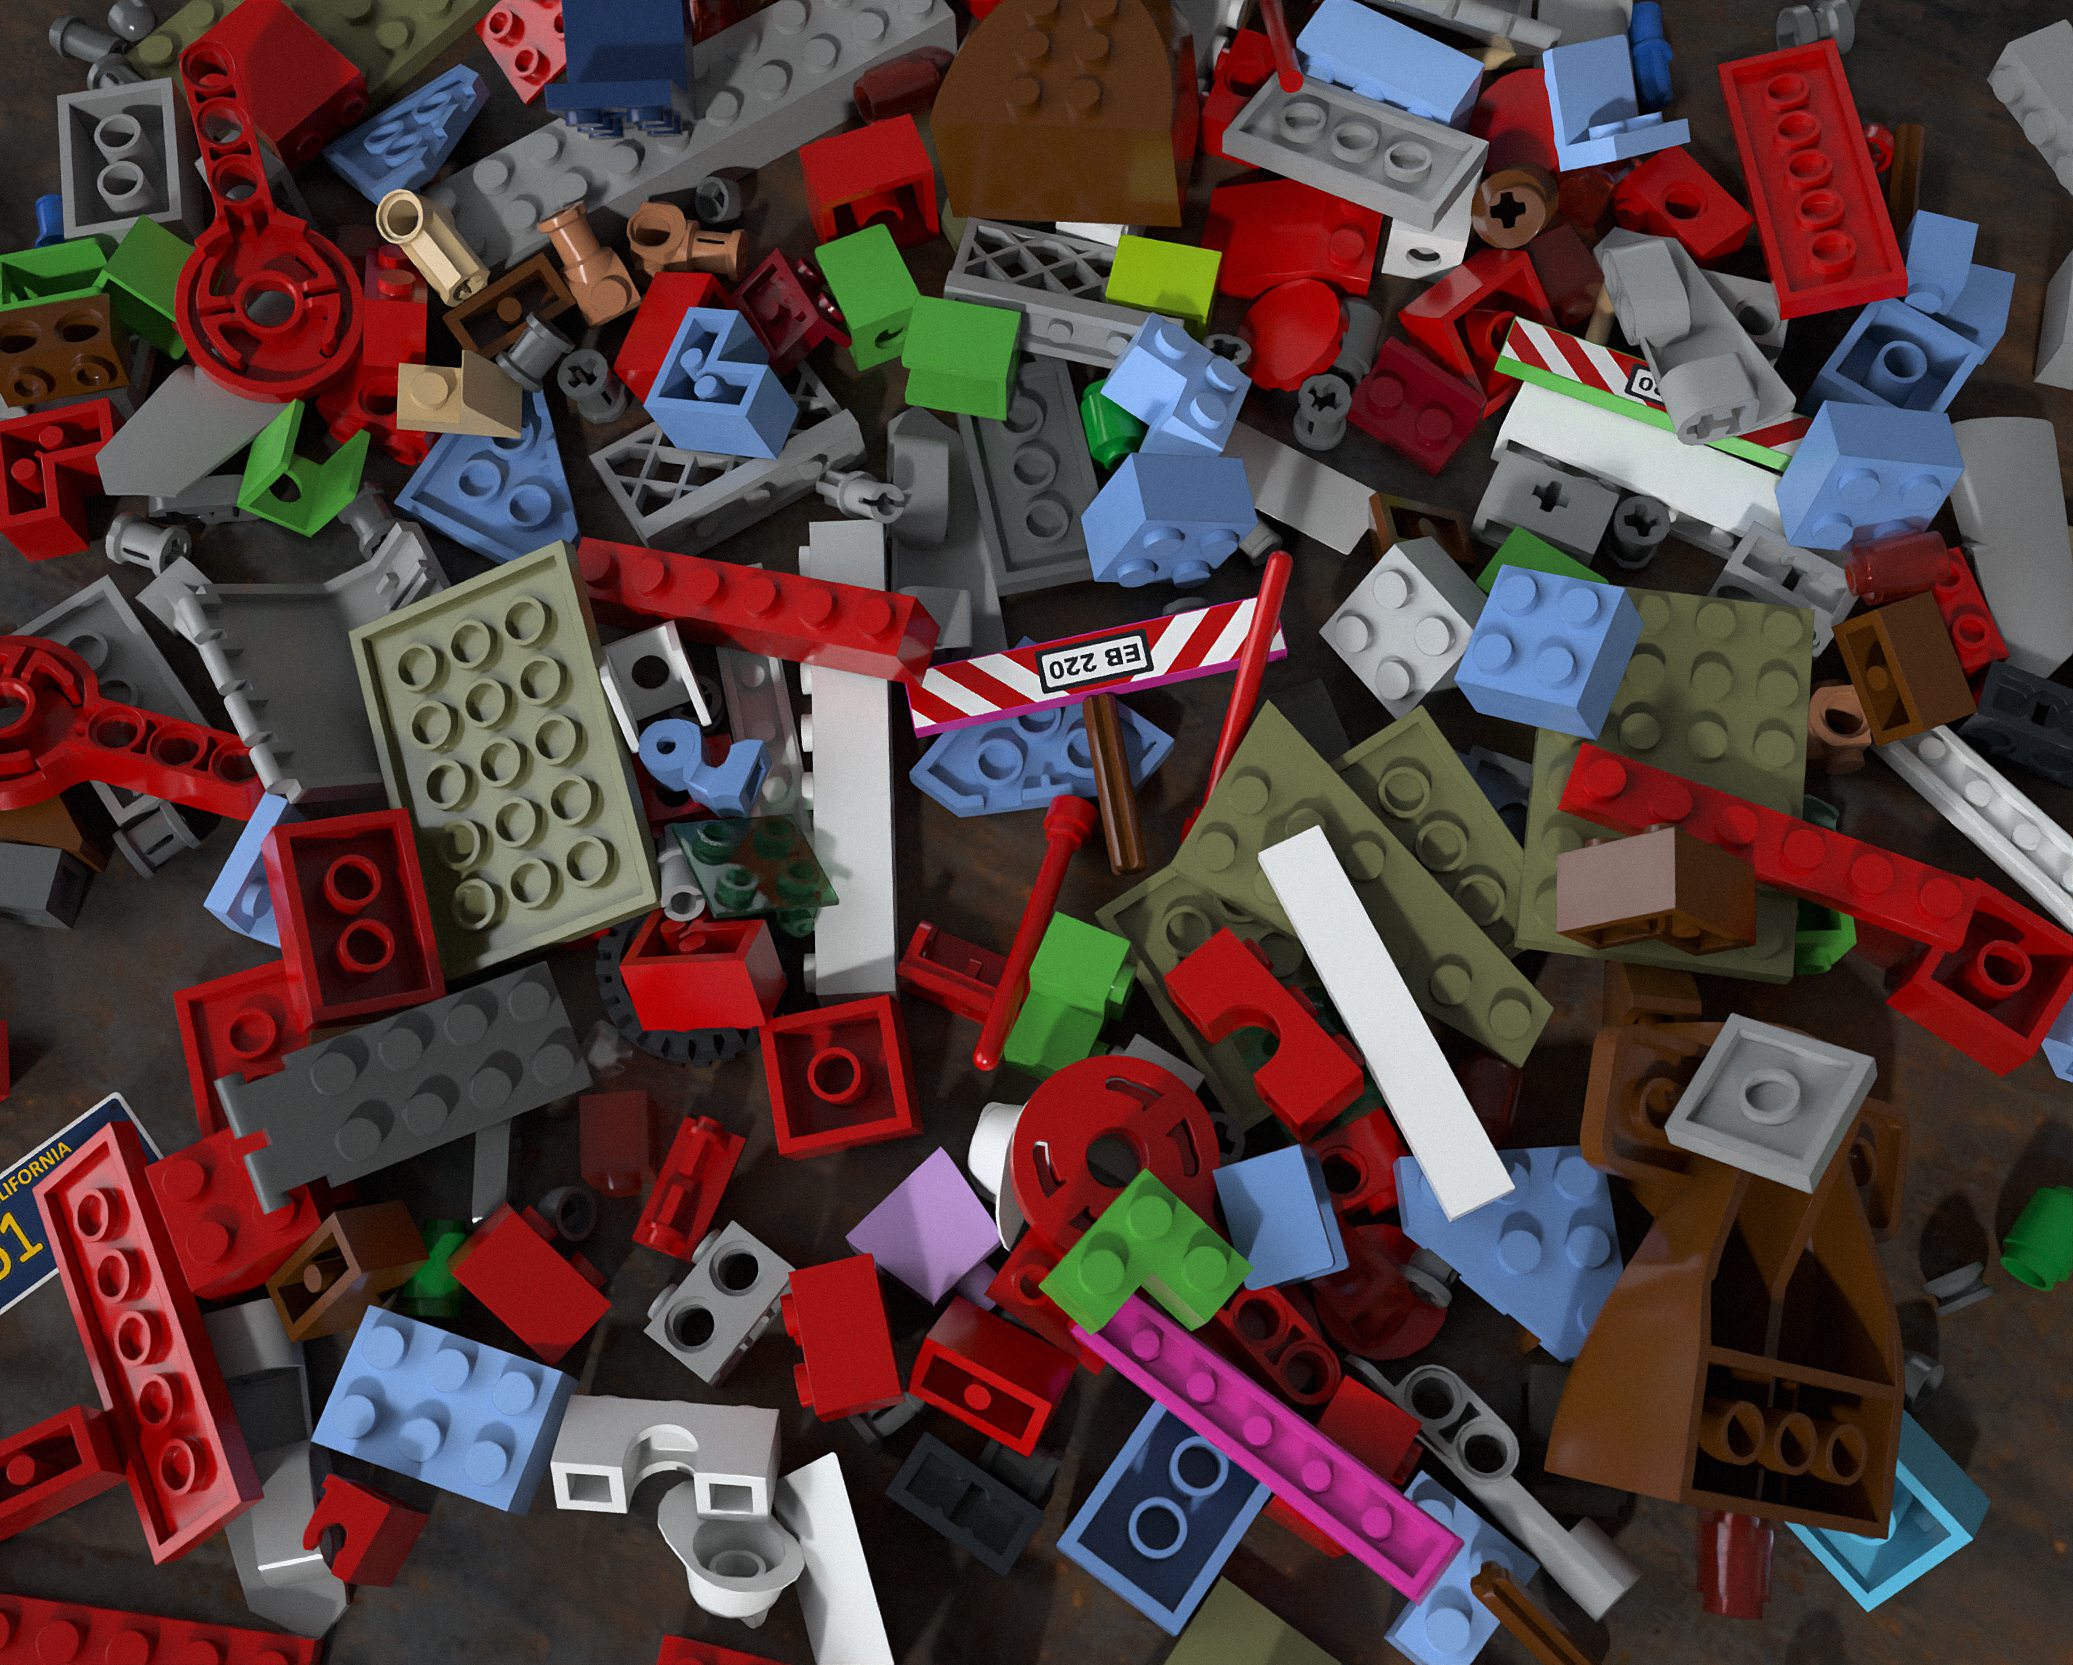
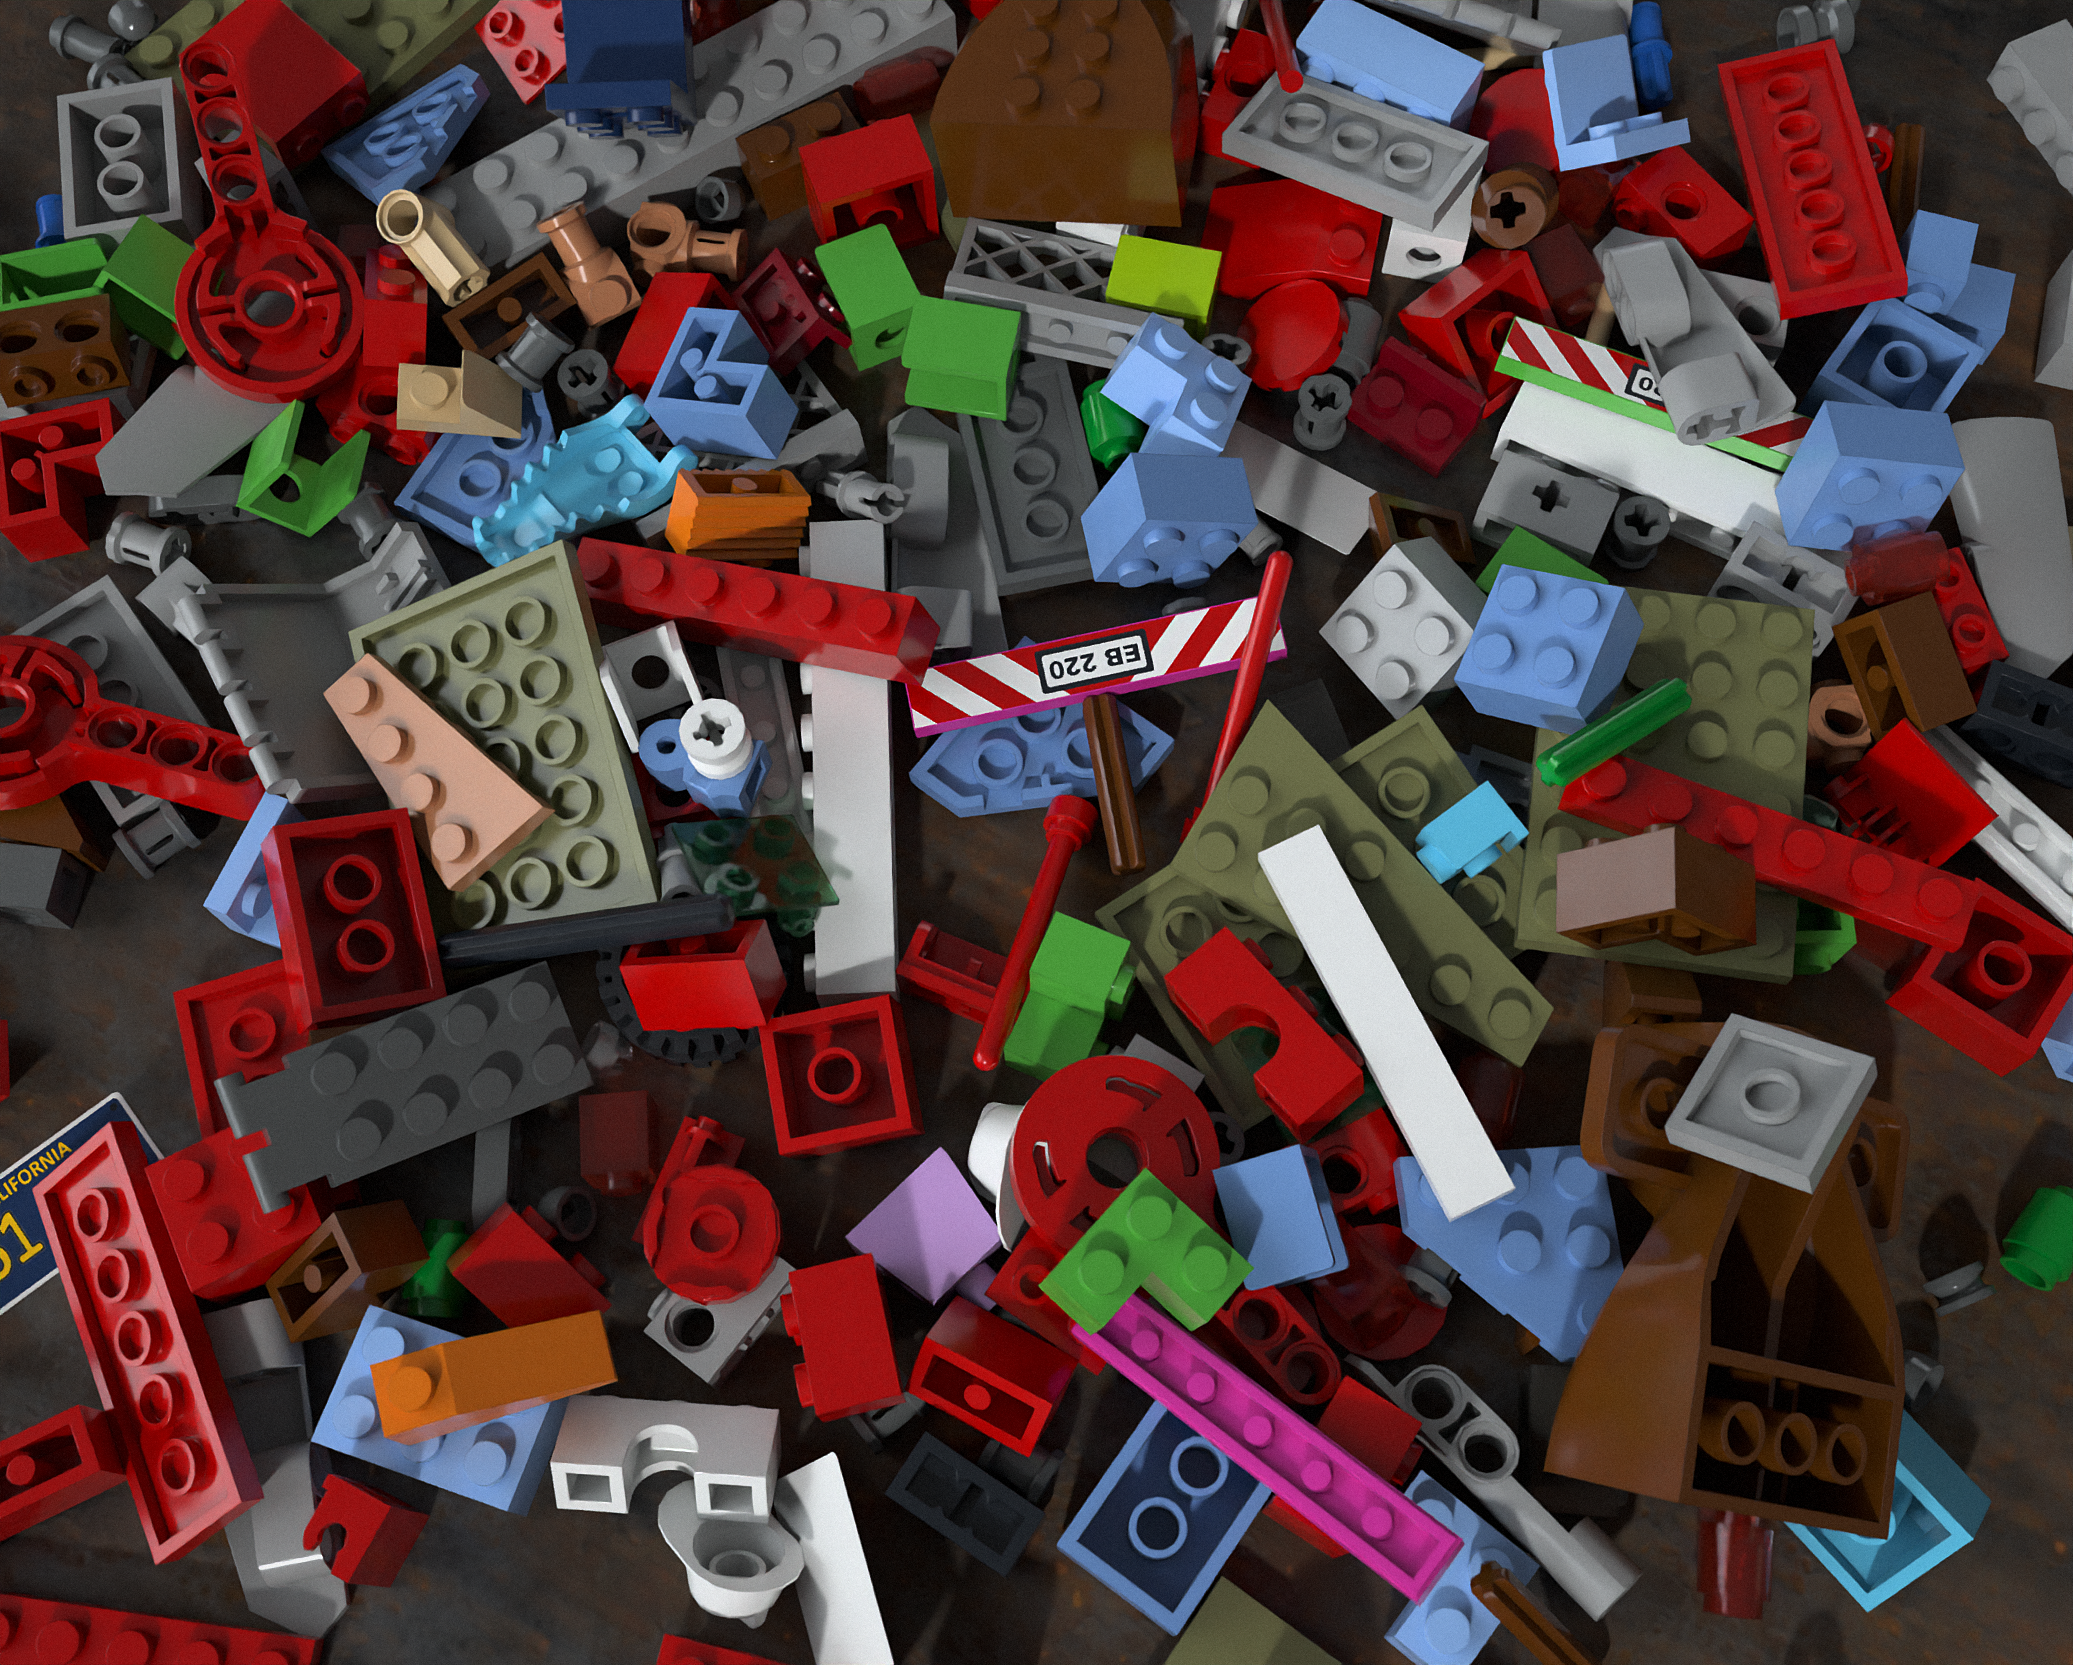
(457, 796): none -> nougat wing
(490, 1376): none -> orange slope
(582, 484): none -> medium azure animal
(587, 931): none -> black axle
(713, 1234): none -> red tile
(724, 753): none -> white wheel
(738, 515): none -> orange brick
(772, 156): none -> reddish brown brick
(1468, 835): none -> medium azure brick
(1613, 732): none -> green axle
(1909, 799): none -> red hinge

